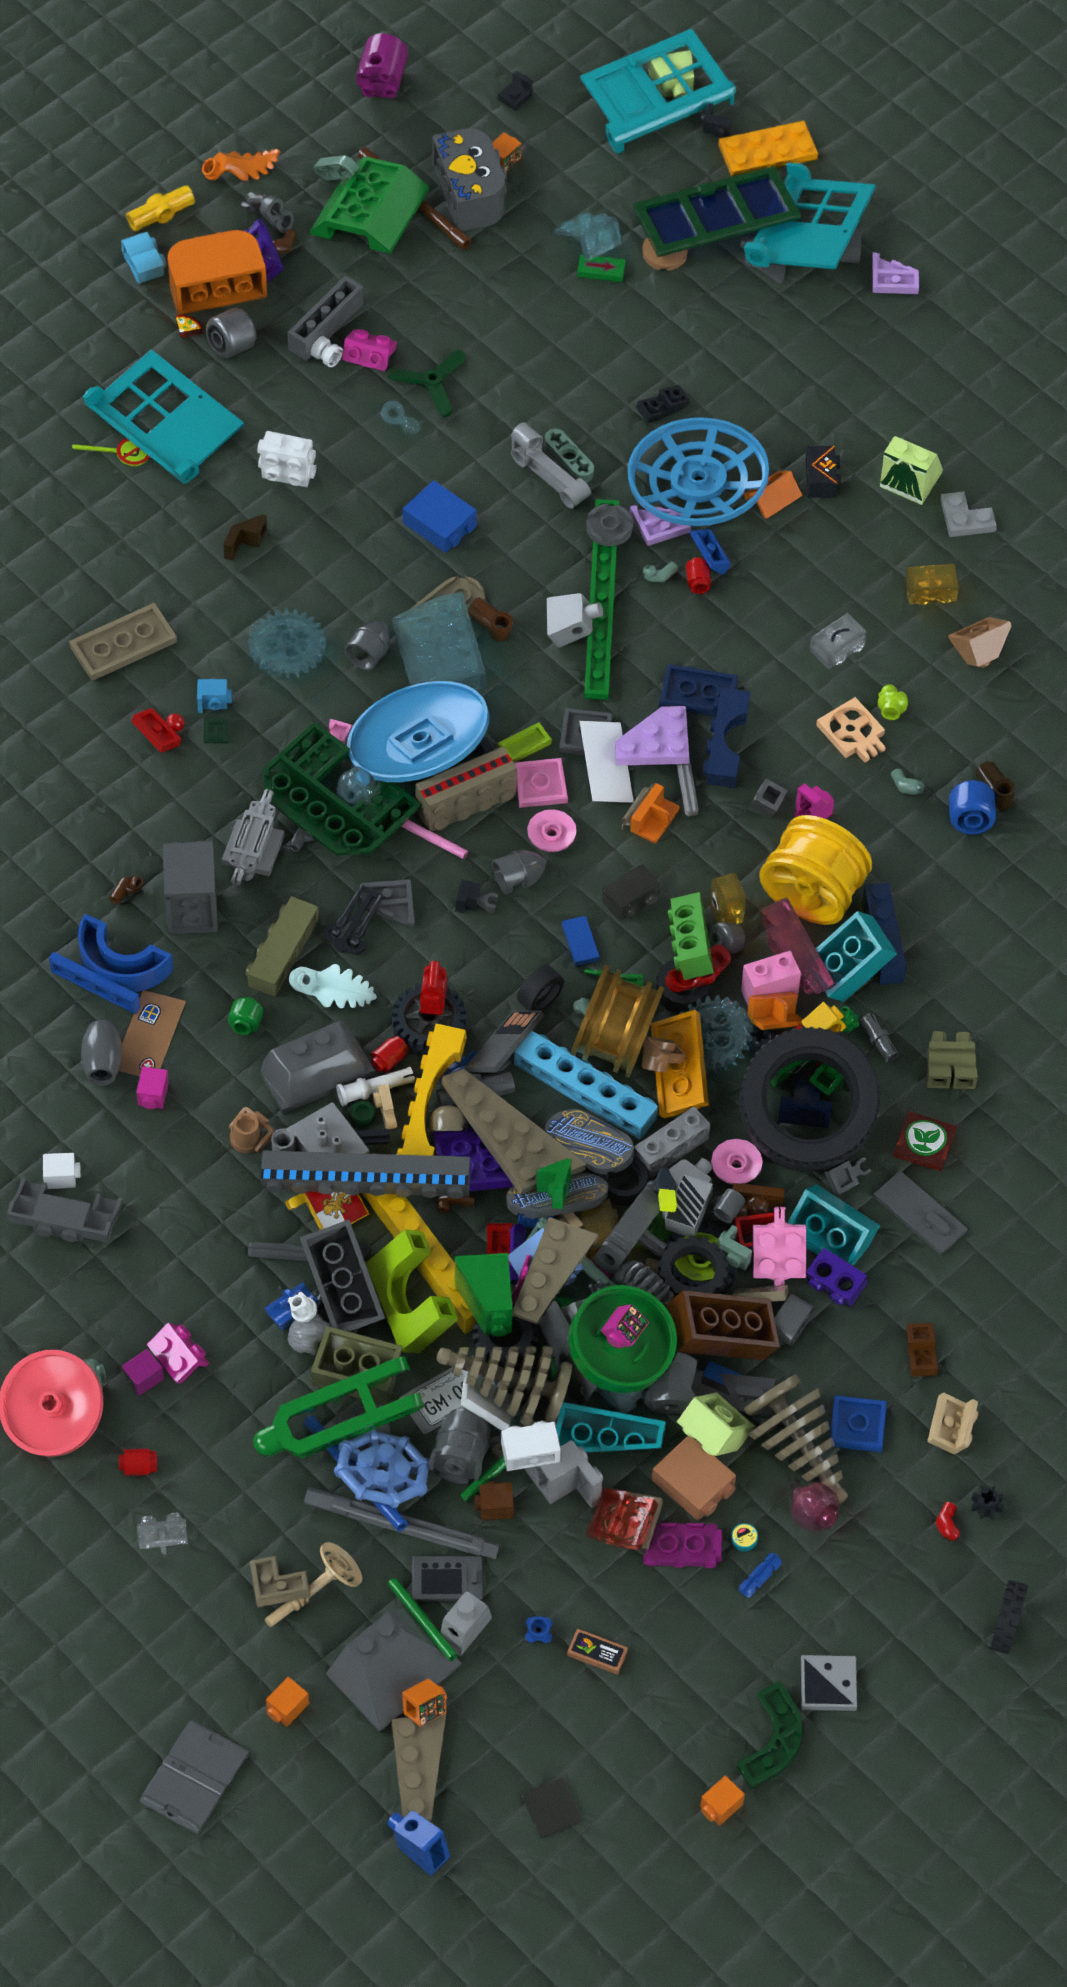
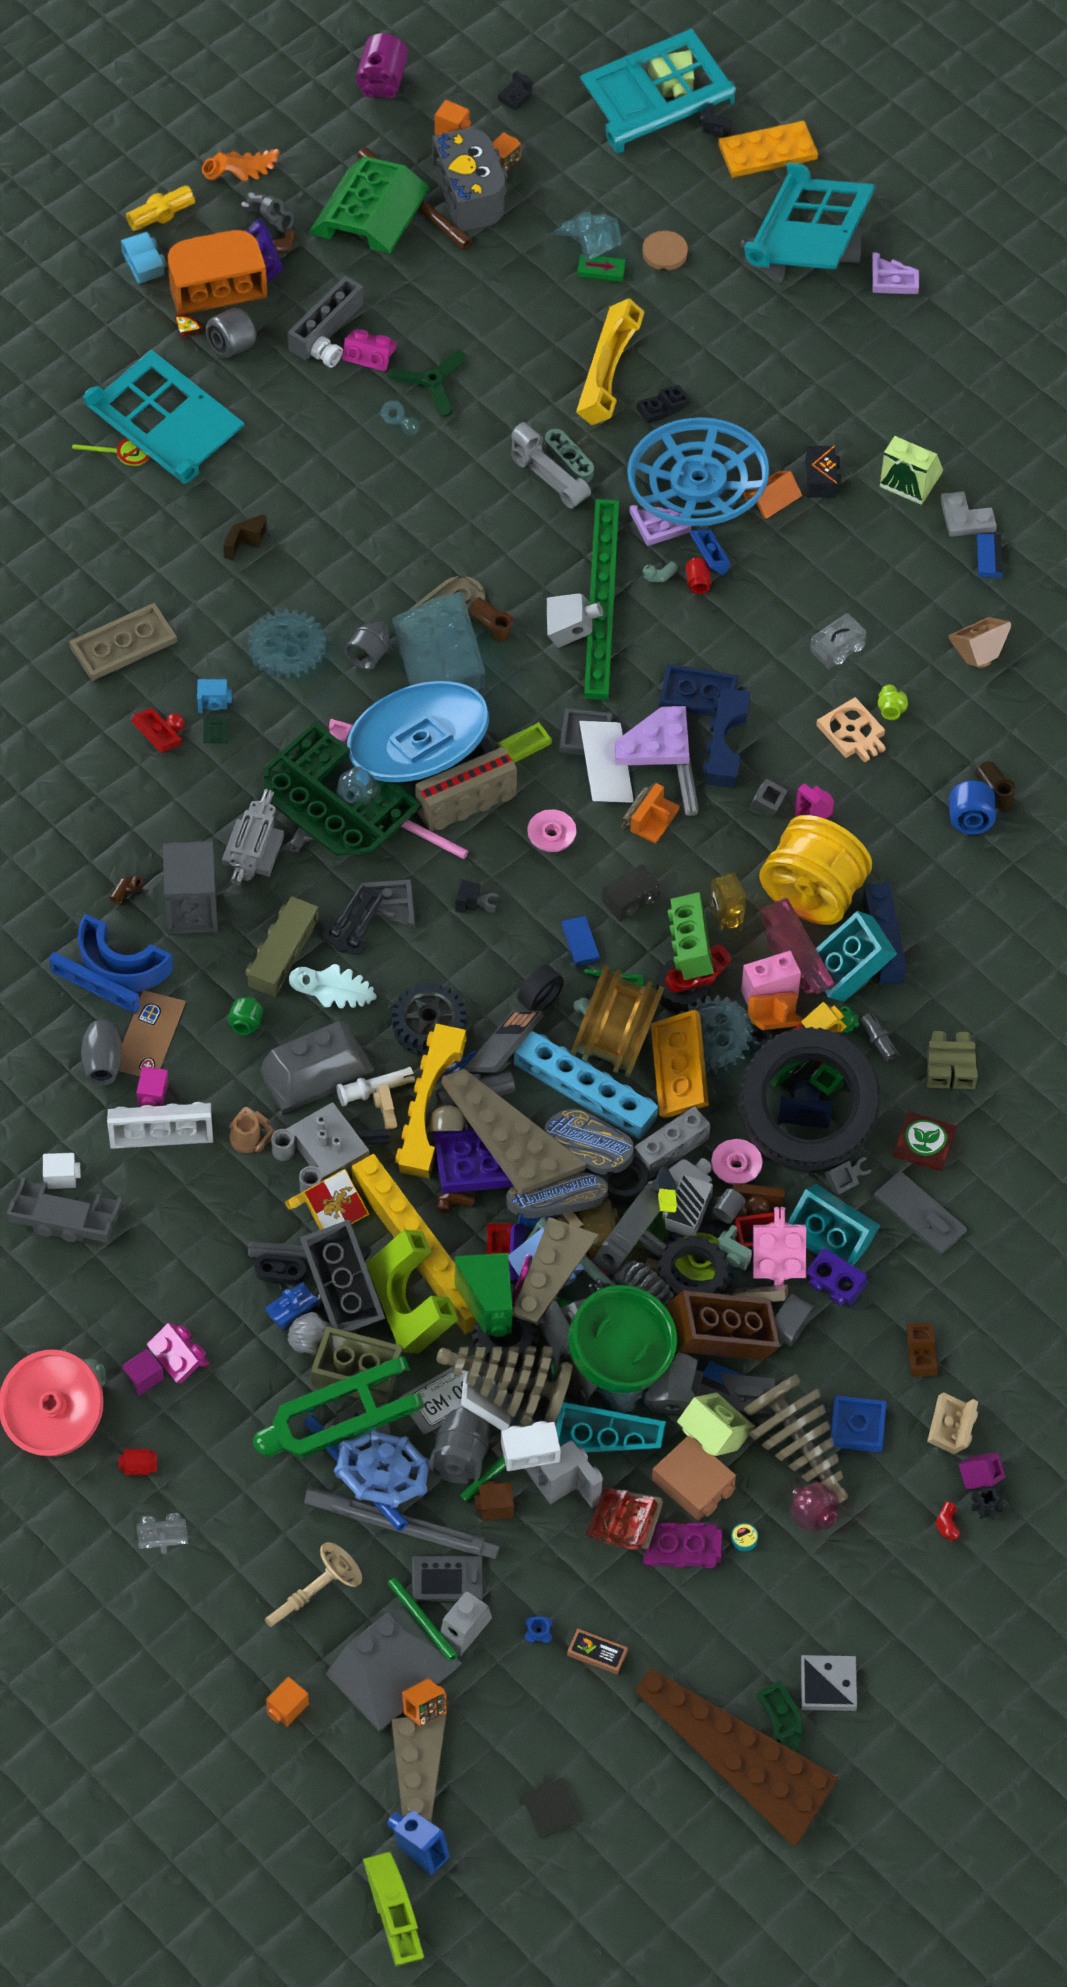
(160, 1125): none -> white slope
(194, 1776): dark grey piece -> none
(272, 1588): dark tan tile -> none
(281, 1267): none -> black plate
(286, 459): white brick -> none
(302, 1308): white hose -> none
(335, 167): sand green beam -> none
(362, 1113): dark green tile -> none
(365, 1173): dark grey brick -> none
(389, 1054): red brick -> none
(394, 1908): none -> lime slope
(433, 989): red piece -> none
(439, 516): blue brick -> none
(451, 118): none -> orange brick
(518, 868): dark grey helmet -> none
(541, 783): bright pink tile -> none
(555, 1181): green slope -> none
(609, 525): dark grey tile -> none
(620, 324): none -> yellow arch
(624, 1326): brick -> none
(659, 1053): medium nougat piece -> none
(716, 211): door -> none
(721, 1801): orange brick -> none
(728, 935): dark grey head -> none
(760, 1575): blue axle -> none
(763, 1771): none -> reddish brown wing
(907, 785): sand green arm -> none
(932, 584): clear yellow brick -> none
(982, 1470): none -> magenta panel
(989, 555): none -> blue tile
(1008, 1617): black tyre -> none

